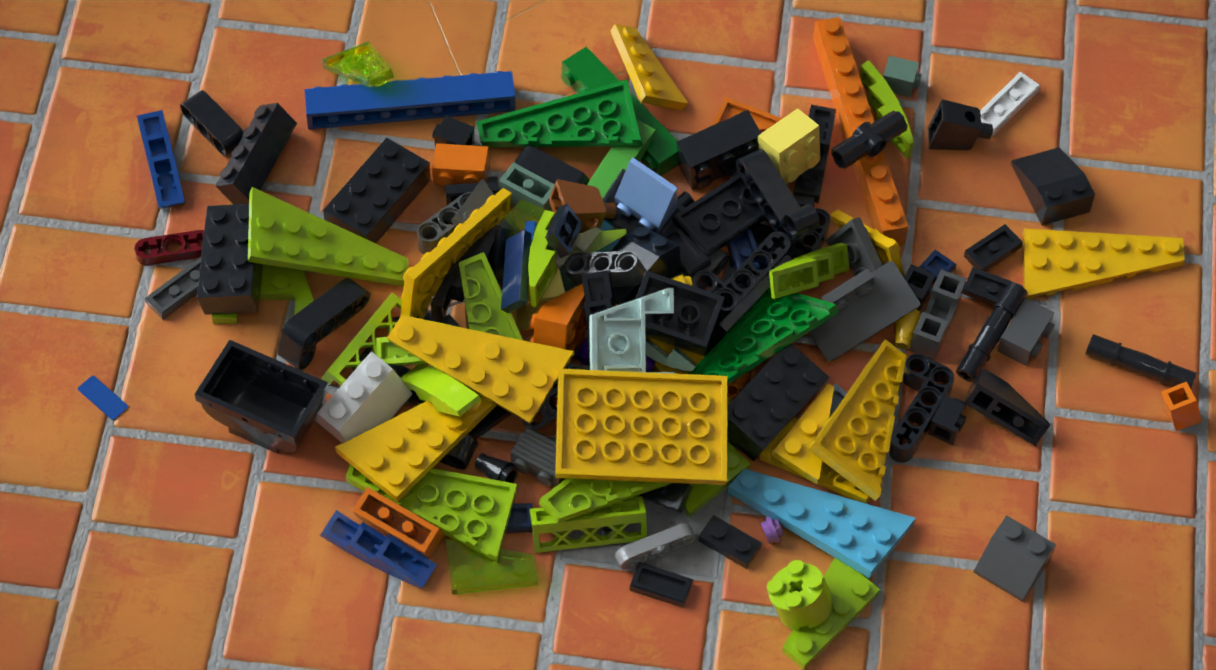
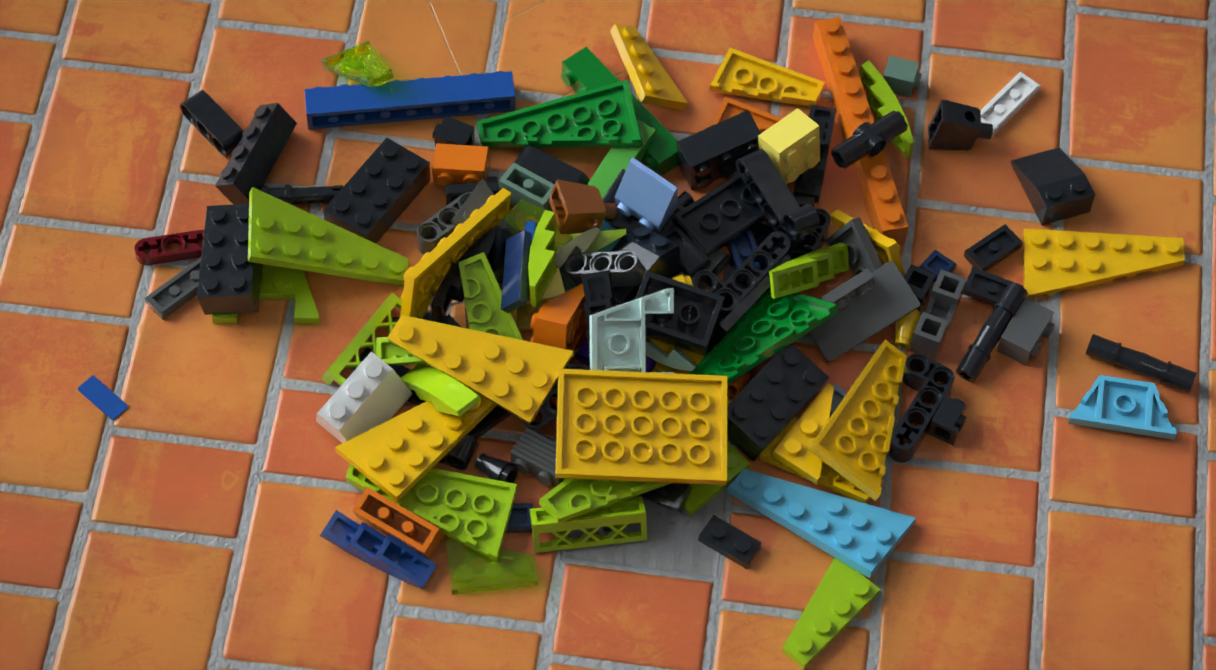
(160, 159): blue slope -> none
(261, 398): black container -> none
(304, 195): none -> black pin
(319, 320): black beam -> none
(563, 230): black plate -> none
(655, 546): light grey beam -> none
(661, 584): black tile -> none
(759, 79): none -> yellow wing
(772, 530): medium lavender plate -> none
(800, 595): lime brick -> none
(1006, 407): black slope -> none
(1014, 558): dark grey slope -> none
(1124, 407): none -> medium azure wing
(1181, 406): orange brick -> none

